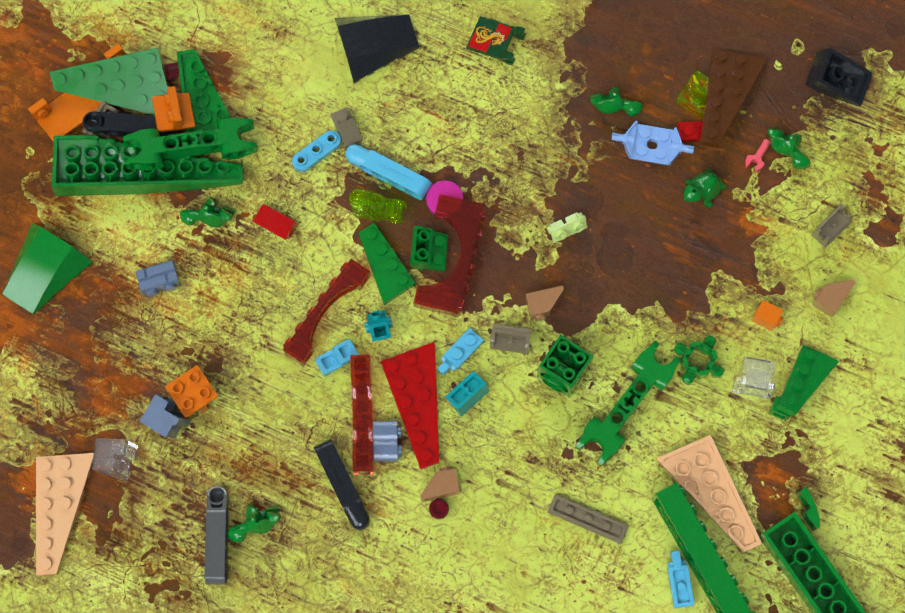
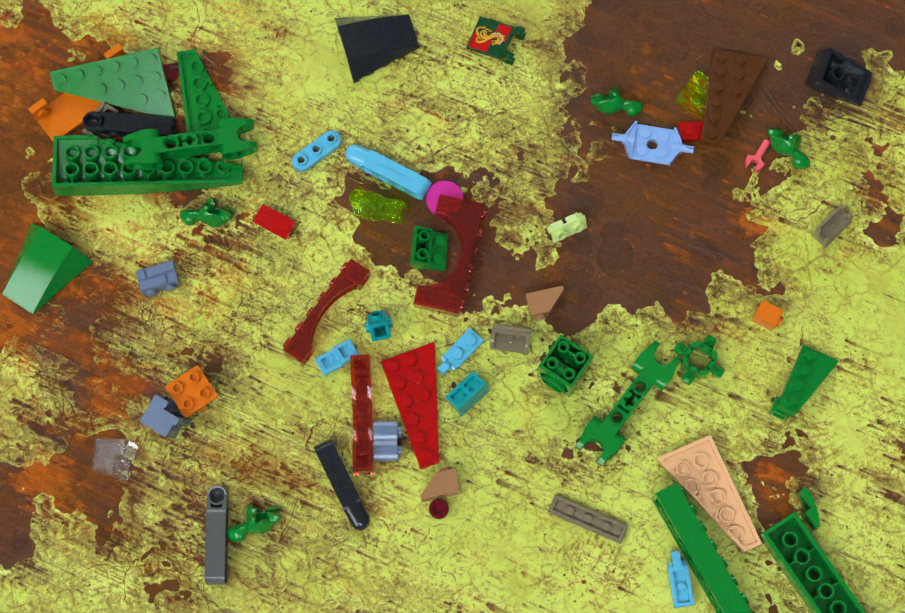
(58, 499): light nougat wing -> none
(173, 111): orange bracket -> none
(346, 127): dark tan slope -> none
(386, 267): green wing -> none
(704, 187): green animal -> none
(755, 378): clear plate -> none
(832, 296): medium nougat slope -> none

